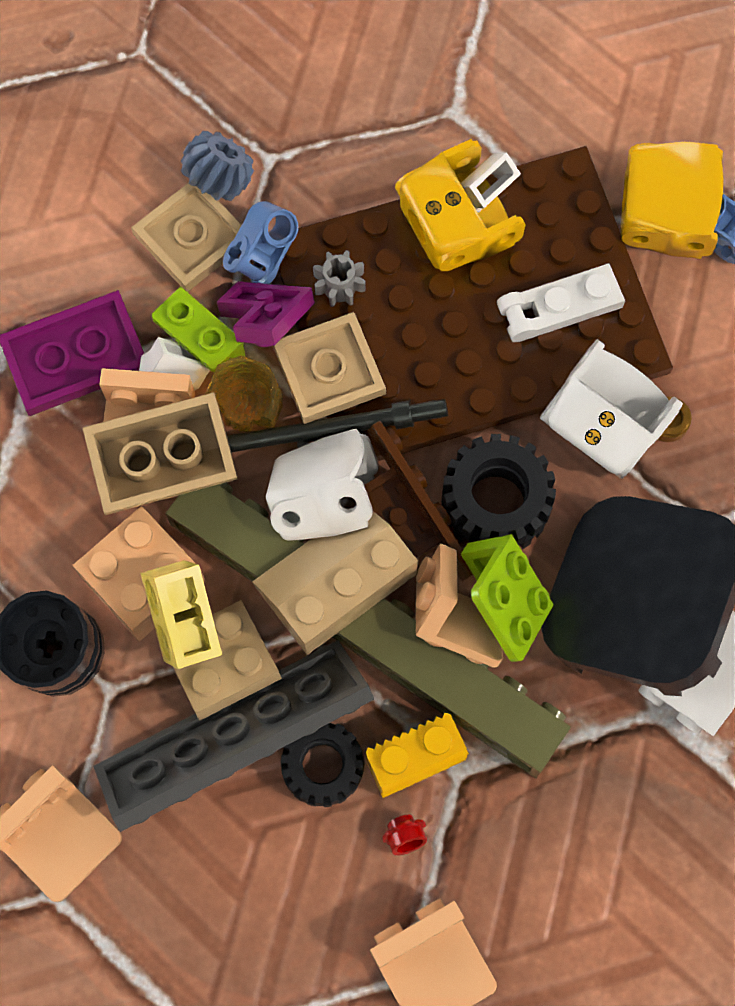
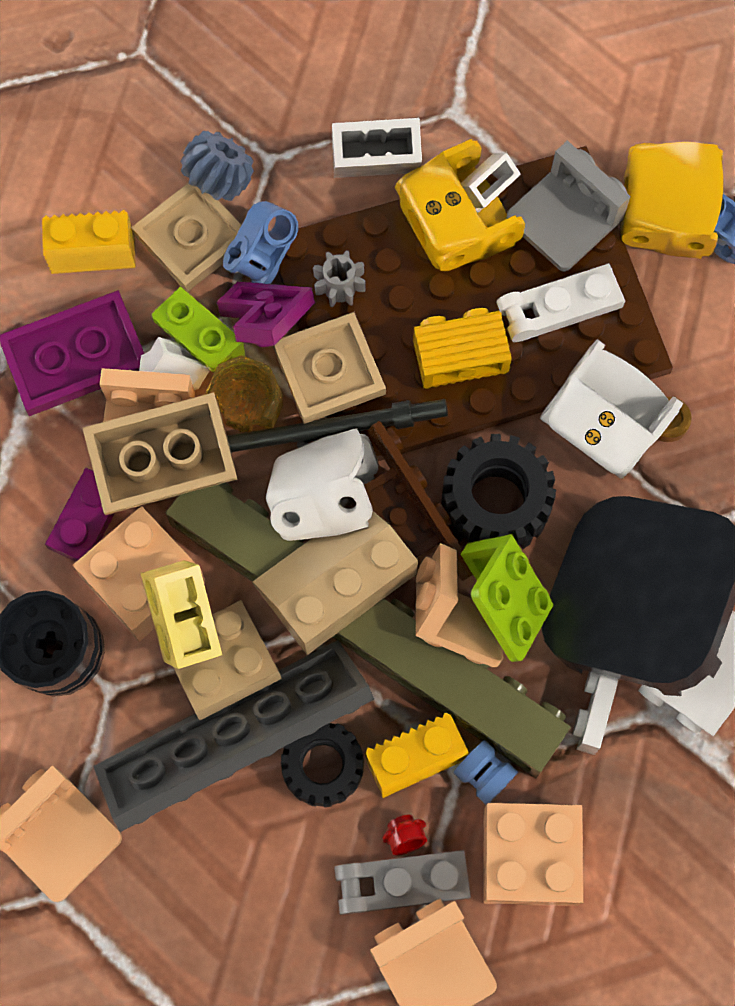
(81, 521): none -> magenta plate
(88, 242): none -> yellow brick
(376, 147): none -> white brick
(404, 882): none -> light grey plate
(461, 347): none -> yellow brick
(495, 777): none -> medium blue wheel
(532, 854): none -> light nougat brick
(571, 208): none -> light grey bracket
(591, 723): none -> white plate

